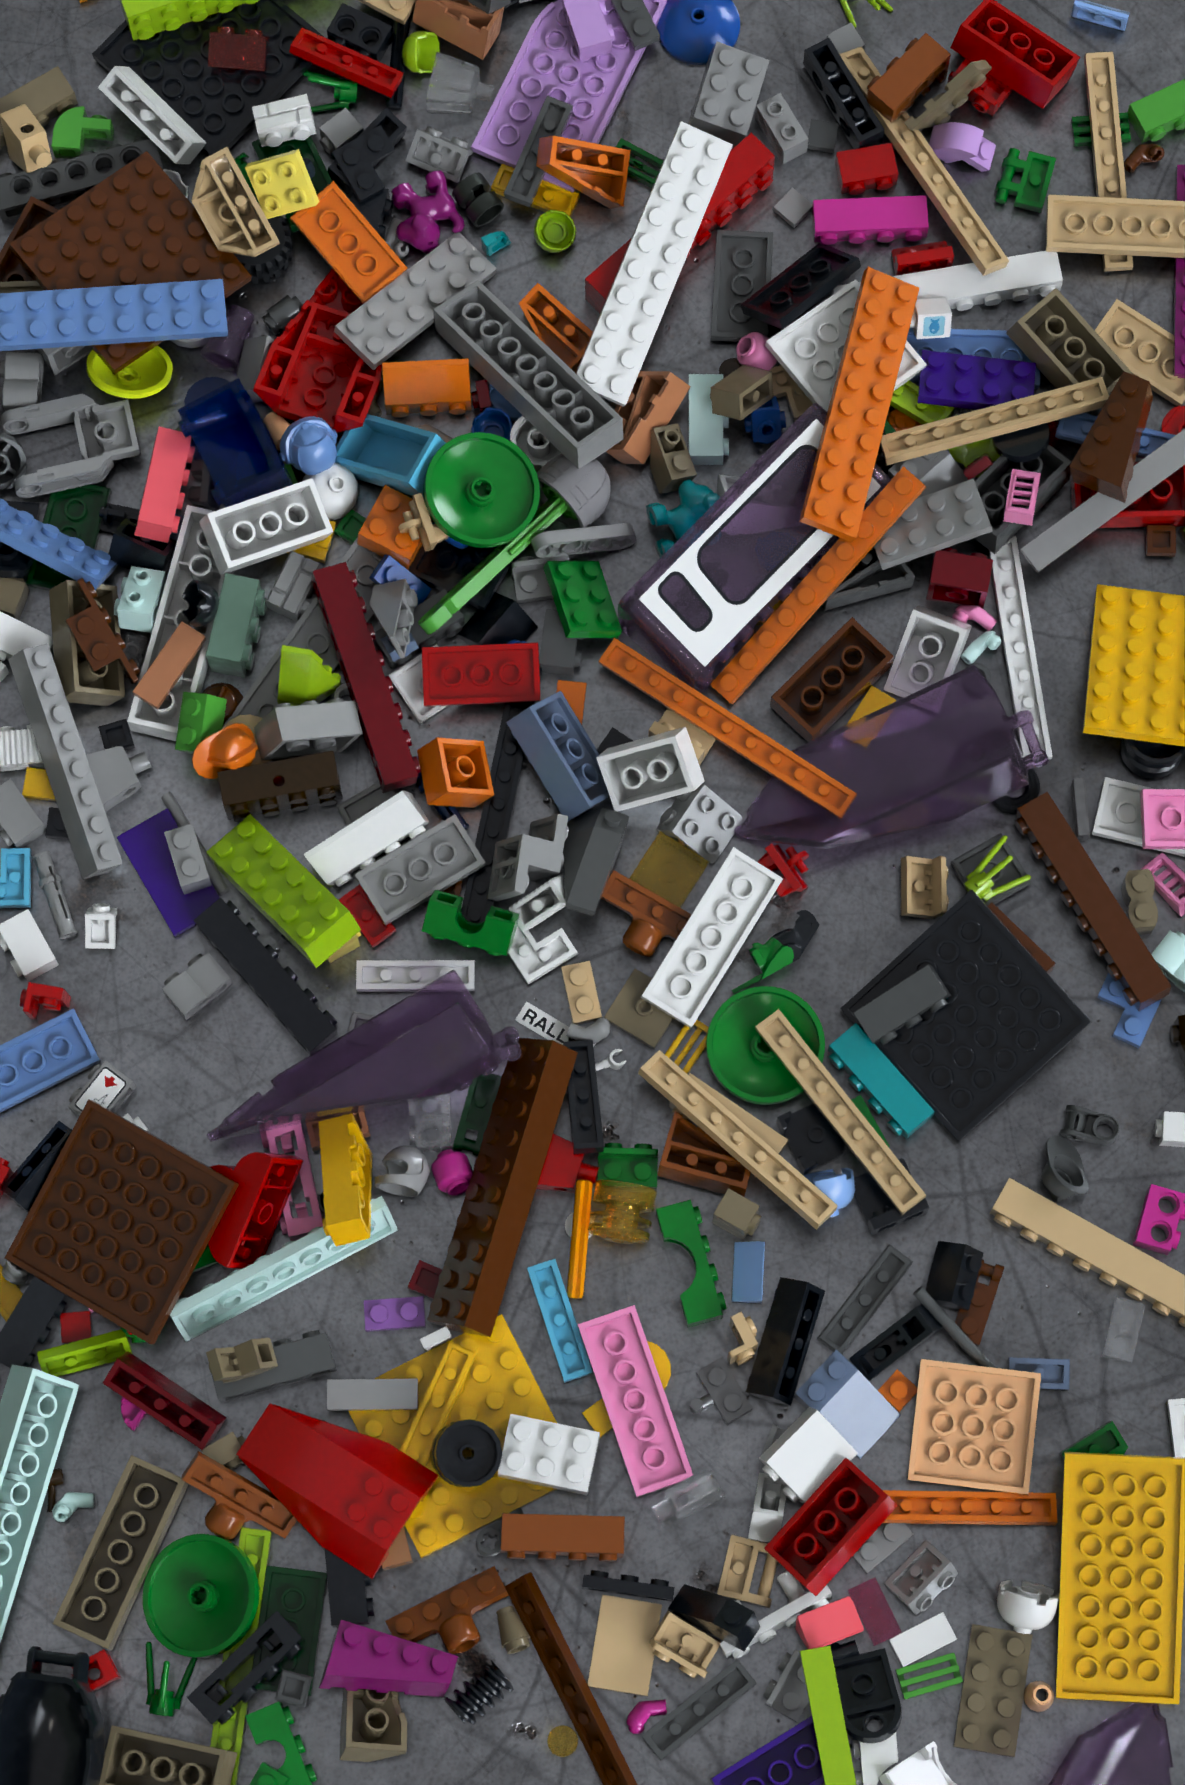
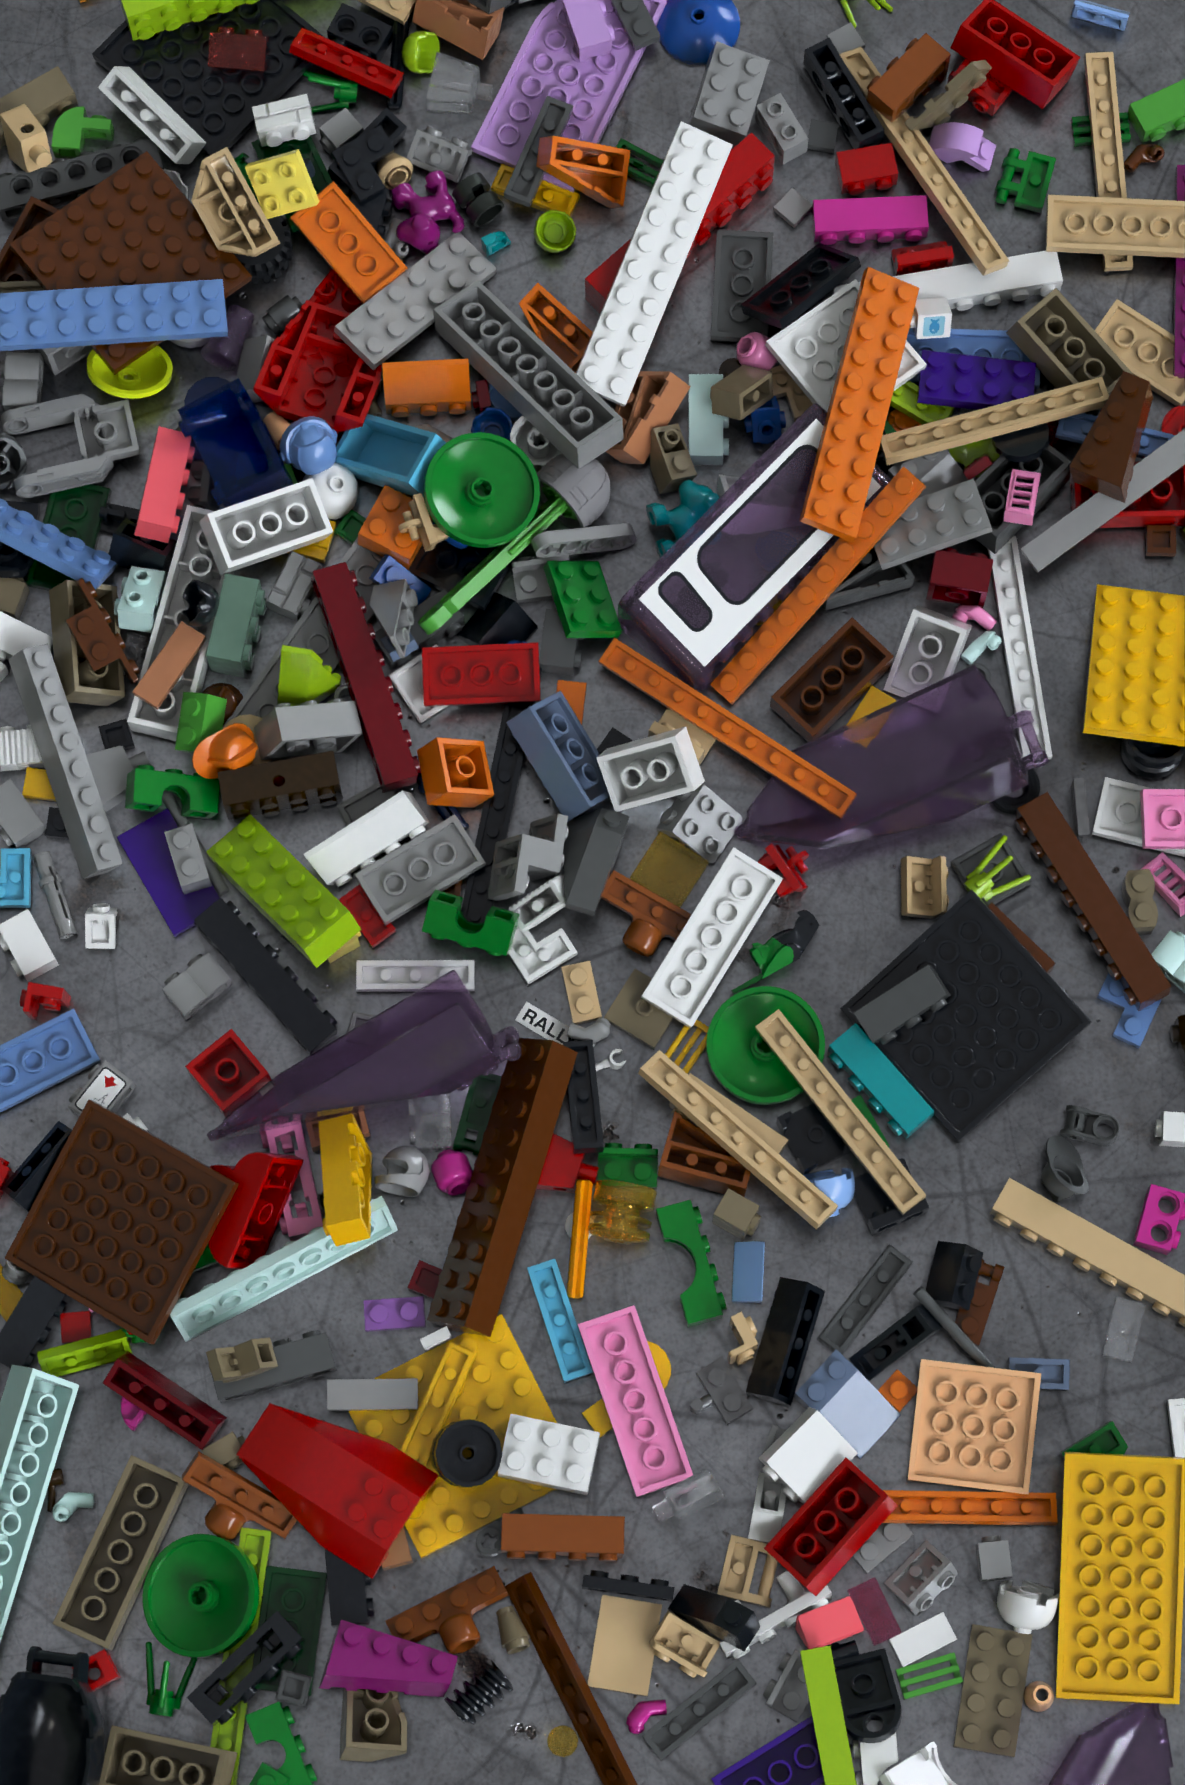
(197, 794): none -> green arch
(228, 1072): none -> red brick
(394, 170): none -> tan cone
(993, 1559): none -> light grey brick

